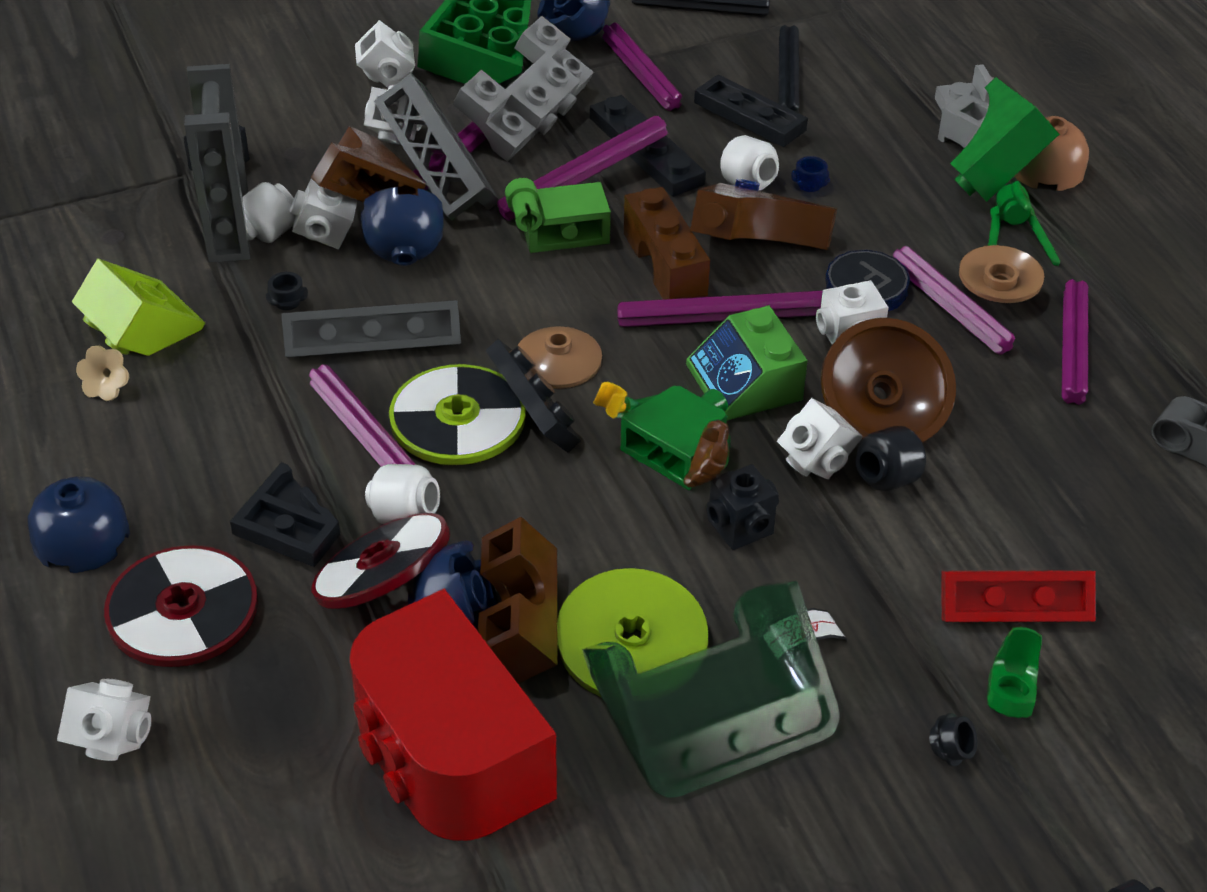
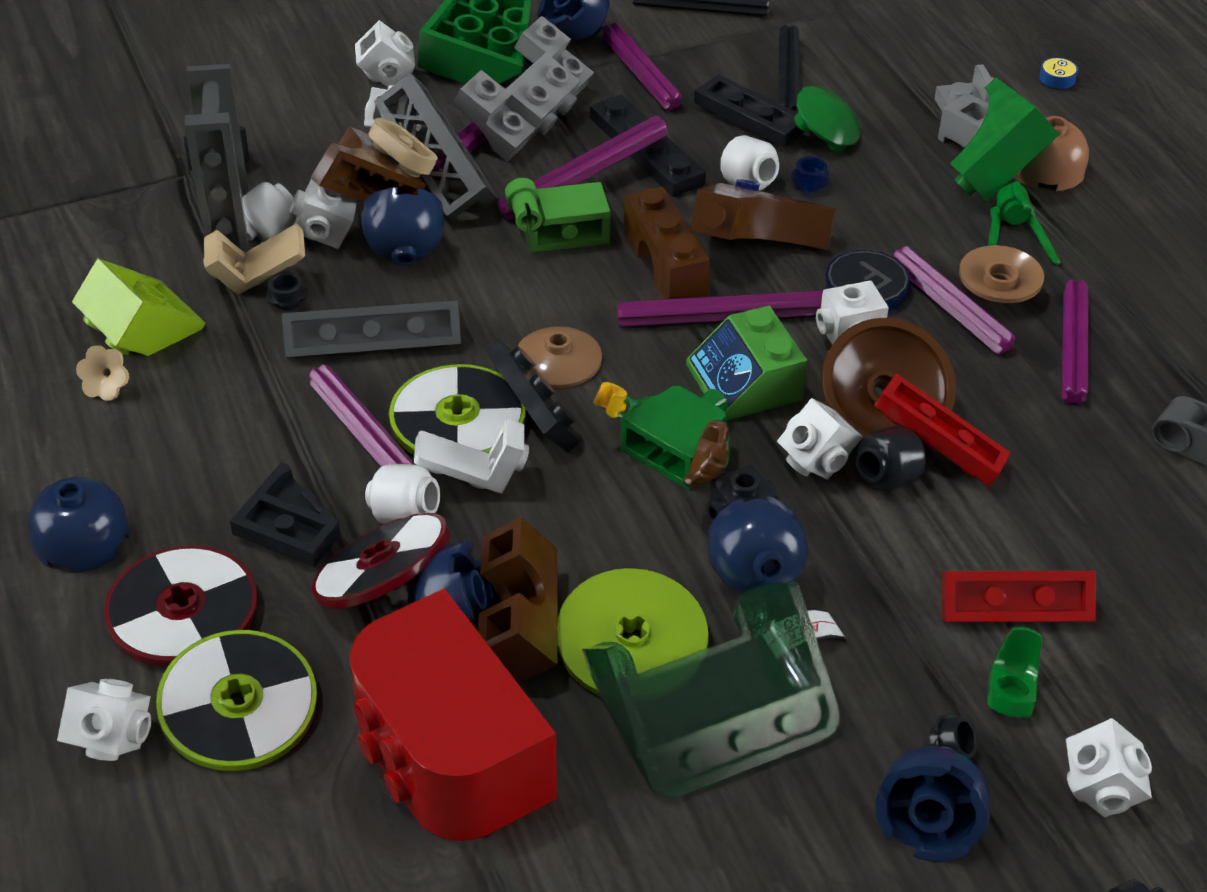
(206, 723): none -> piece
(248, 269): none -> tan bracket
(397, 142): none -> tan plate
(471, 465): none -> white bracket
(757, 544): none -> dark blue cylinder
(827, 118): none -> green dish
(934, 803): none -> dark blue cylinder
(942, 430): none -> red plate
(1058, 73): none -> tile
(1108, 768): none -> white brick

